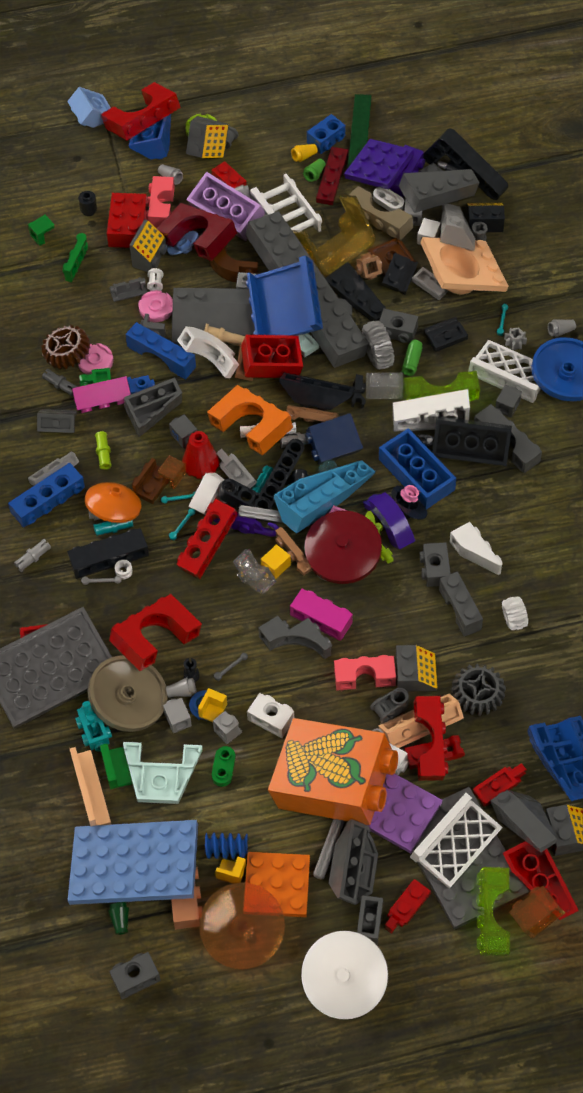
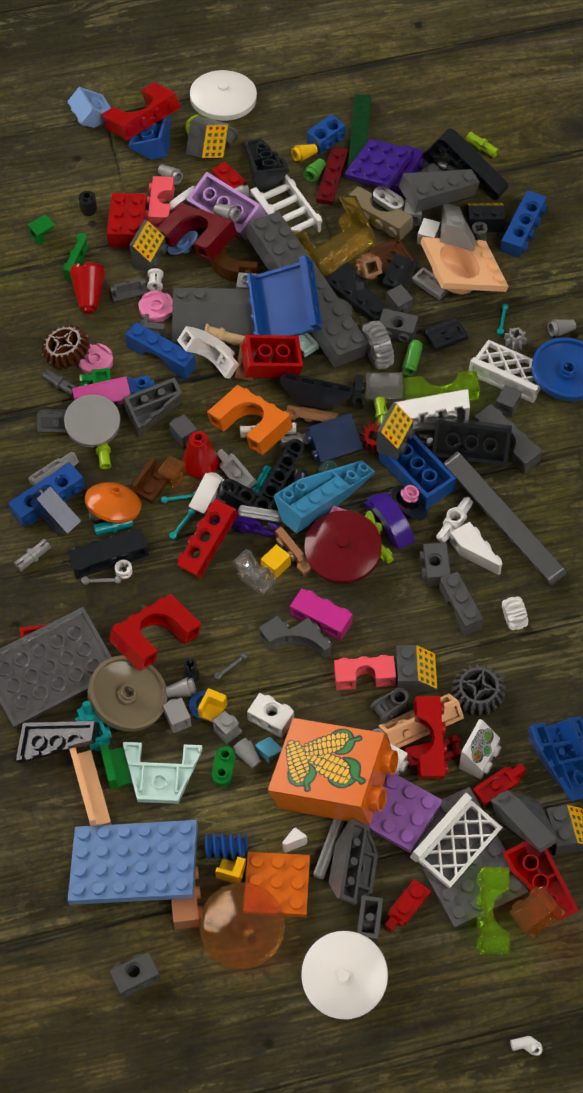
(50, 738): none -> wing
(54, 511): none -> brick
(87, 285): none -> red cone
(92, 420): none -> light grey tile
(119, 915): dark green cone -> none
(181, 198): none -> white plate
(223, 95): none -> white dish
(227, 211): none -> light grey cone
(247, 753): none -> light grey cone
(264, 164): none -> black wedge
(268, 749): none -> medium azure slope
(294, 840): none -> white slope
(370, 442): none -> red gear
(381, 409): none -> lime pin
(394, 432): none -> slope
(399, 299): none -> dark grey brick
(454, 513): none -> white axle
(480, 750): none -> white slope
(482, 144): none -> lime pin
(505, 519): none -> dark grey beam
(523, 224): none -> blue brick
(527, 1043): none -> white arm

